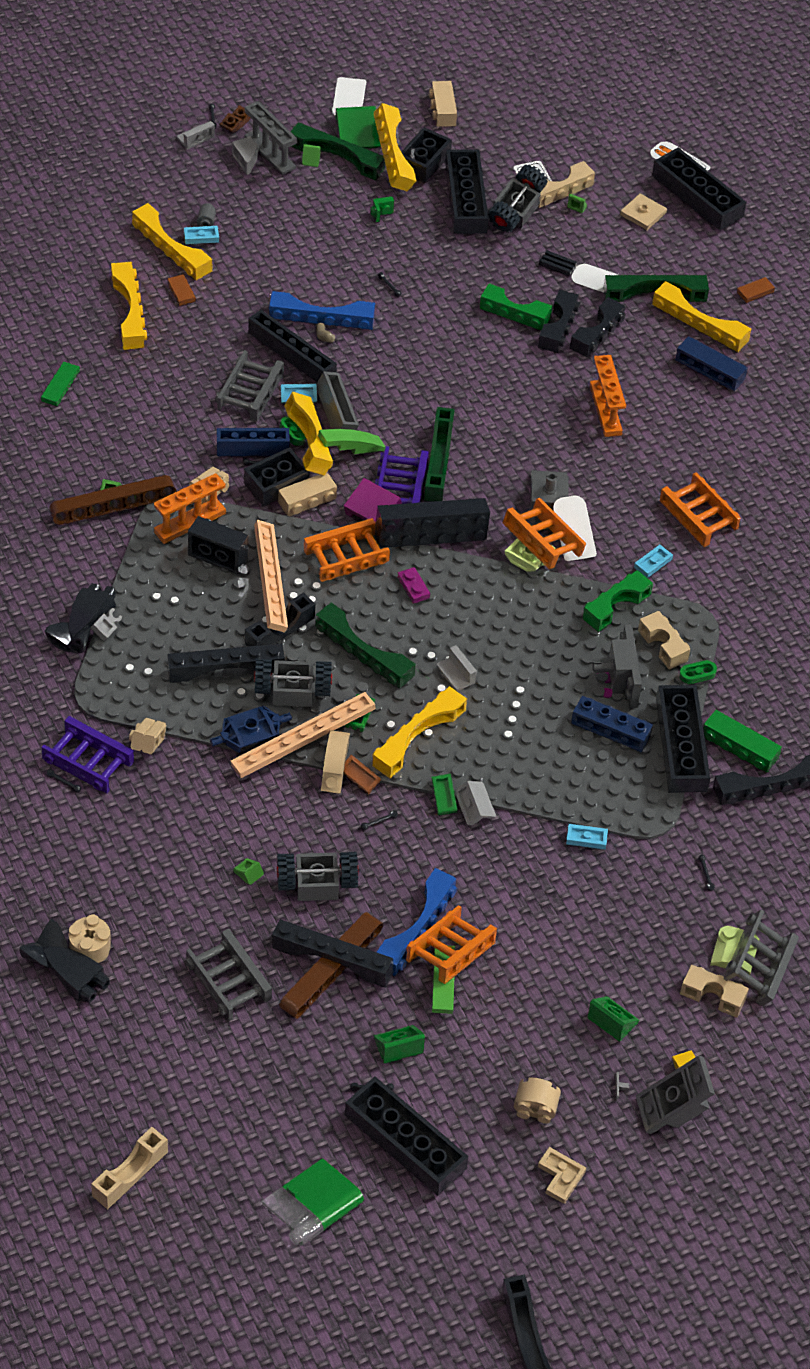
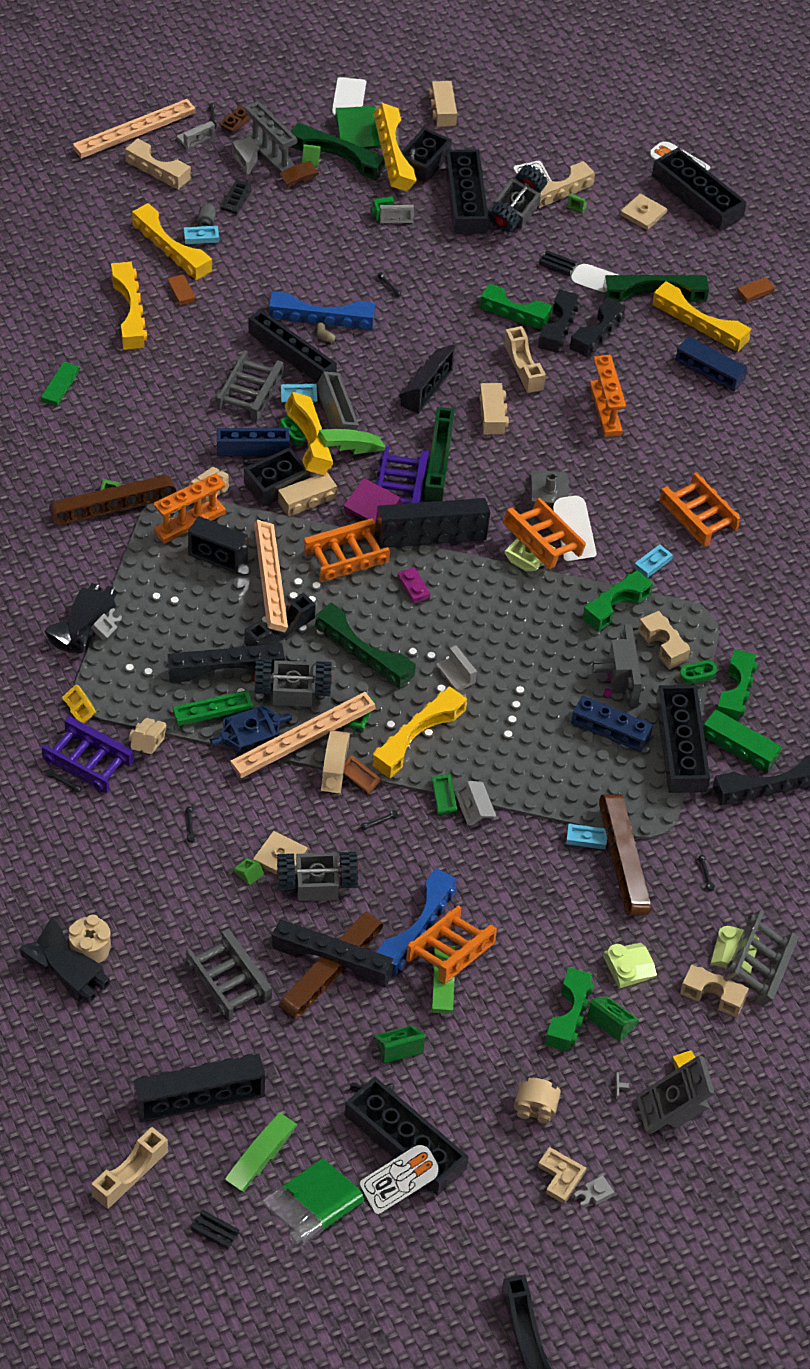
(79, 704): none -> yellow slope
(134, 128): none -> light nougat plate
(173, 173): none -> tan arch
(191, 837): none -> black hinge
(199, 1087): none -> black brick
(212, 708): none -> green plate
(218, 1222): none -> black tile
(241, 188): none -> black slope
(261, 1151): none -> bright green slope
(276, 845): none -> tan plate
(302, 171): none -> reddish brown slope
(396, 213): none -> light grey plate
(399, 1178): none -> sticker
(428, 379): none -> black slope
(493, 408): none -> tan brick
(518, 349): none -> tan arch
(563, 1028): none -> green arch
(595, 1191): none -> light grey plate
(624, 854): none -> reddish brown beam
(630, 964): none -> yellowish green slope
(740, 669): none -> green arch

